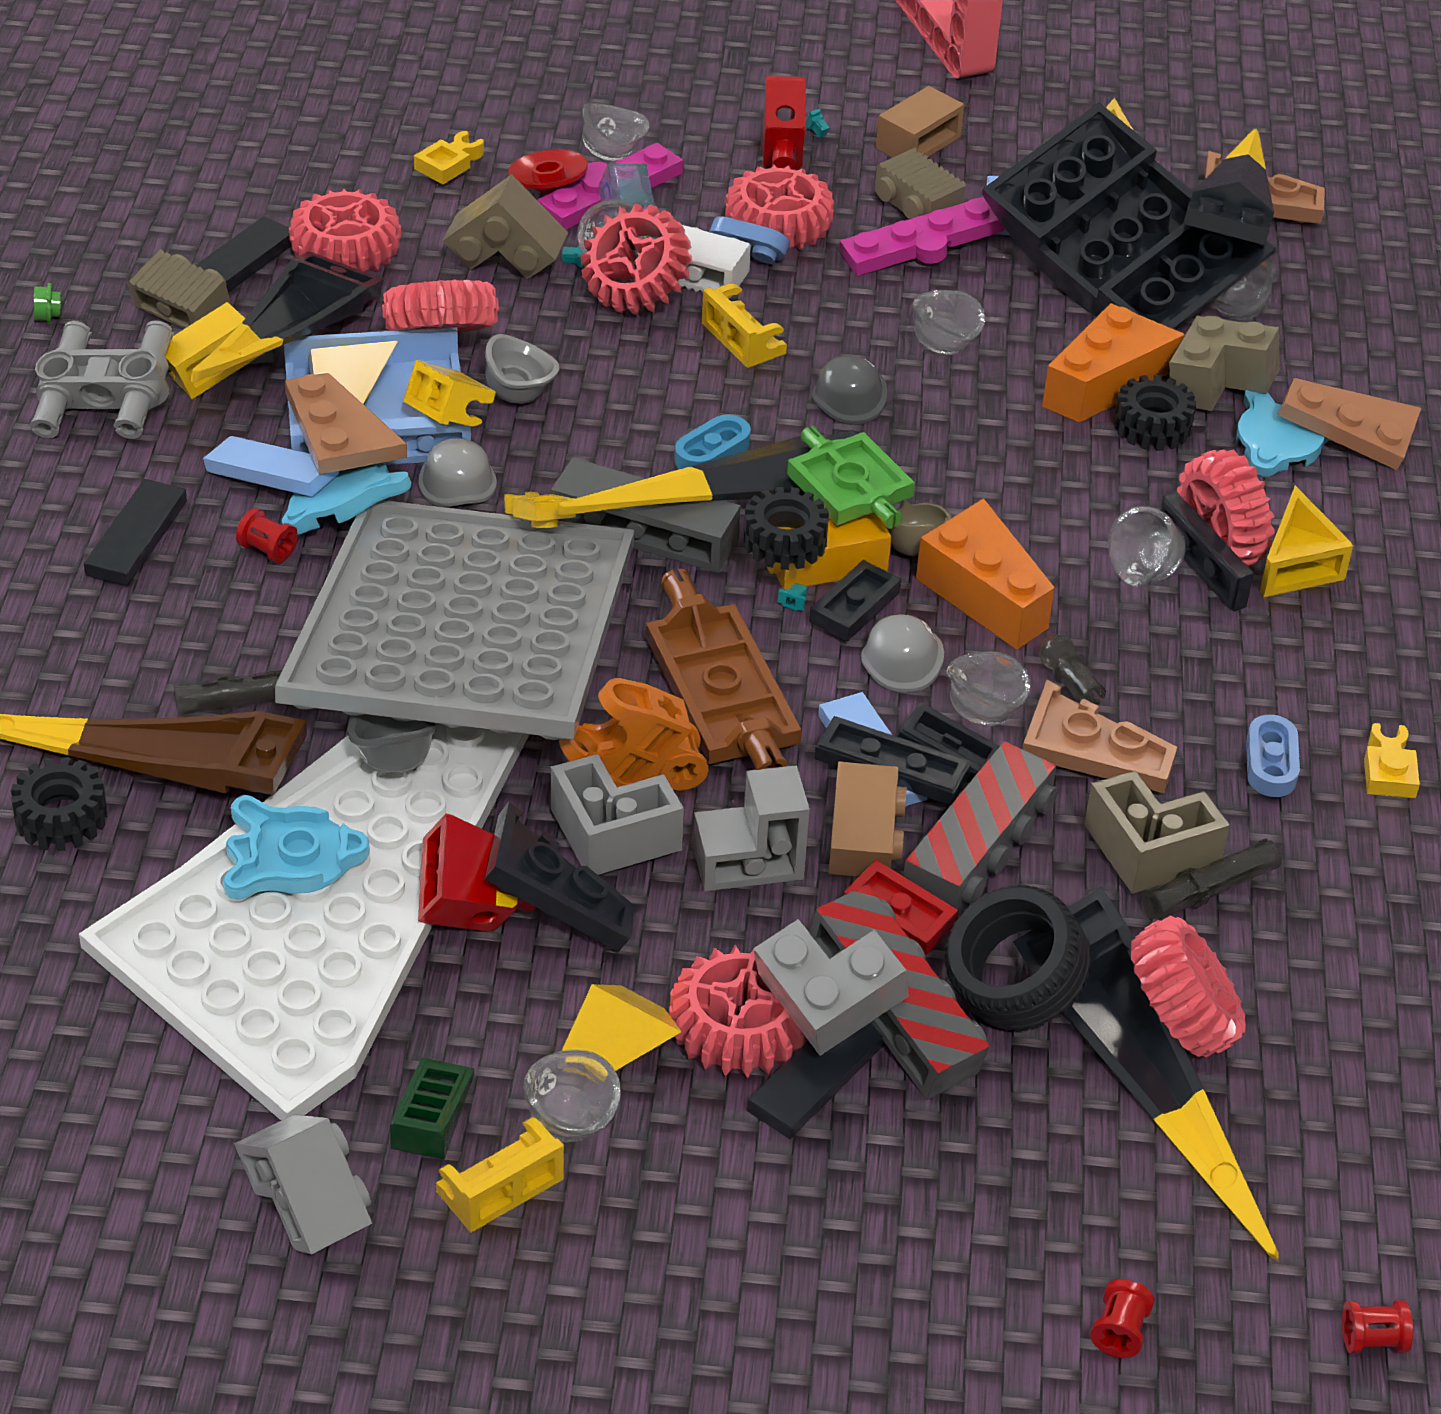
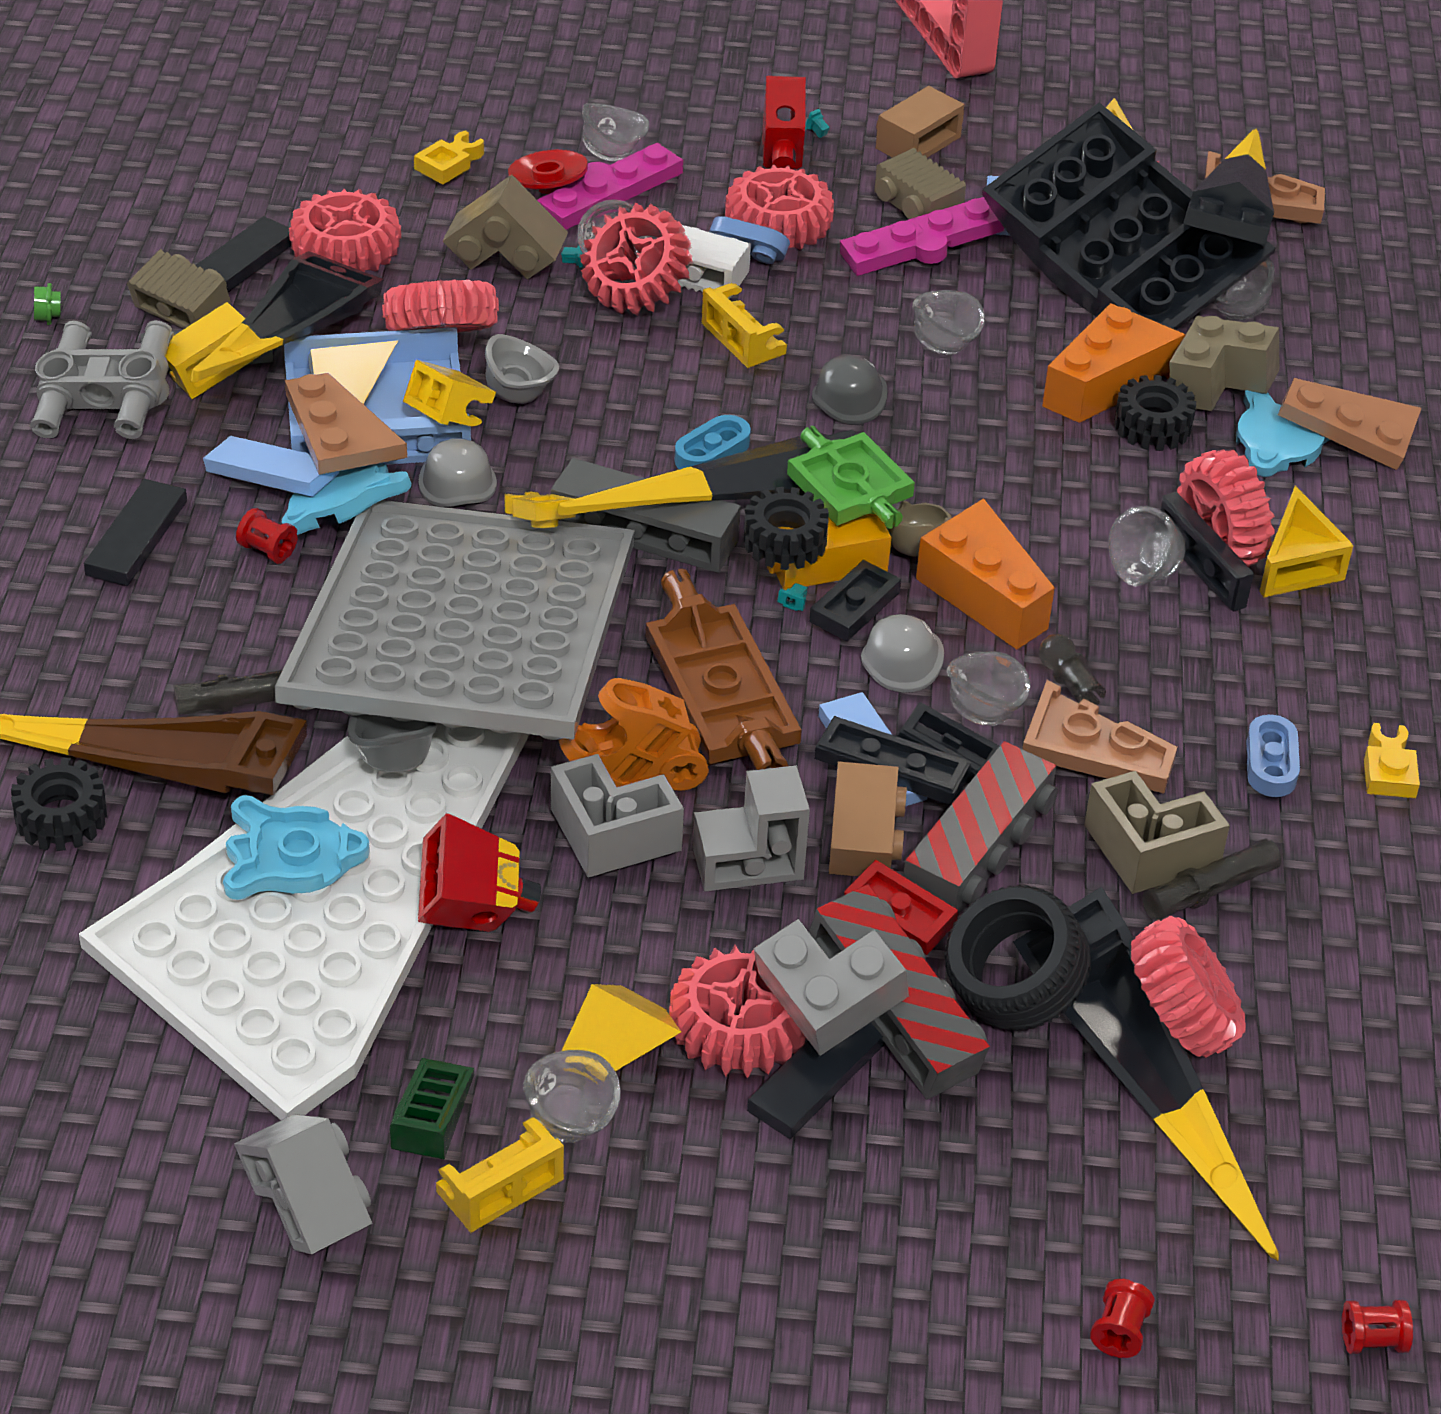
(539, 875): black wing -> none
(627, 183): clear light blue brick -> none

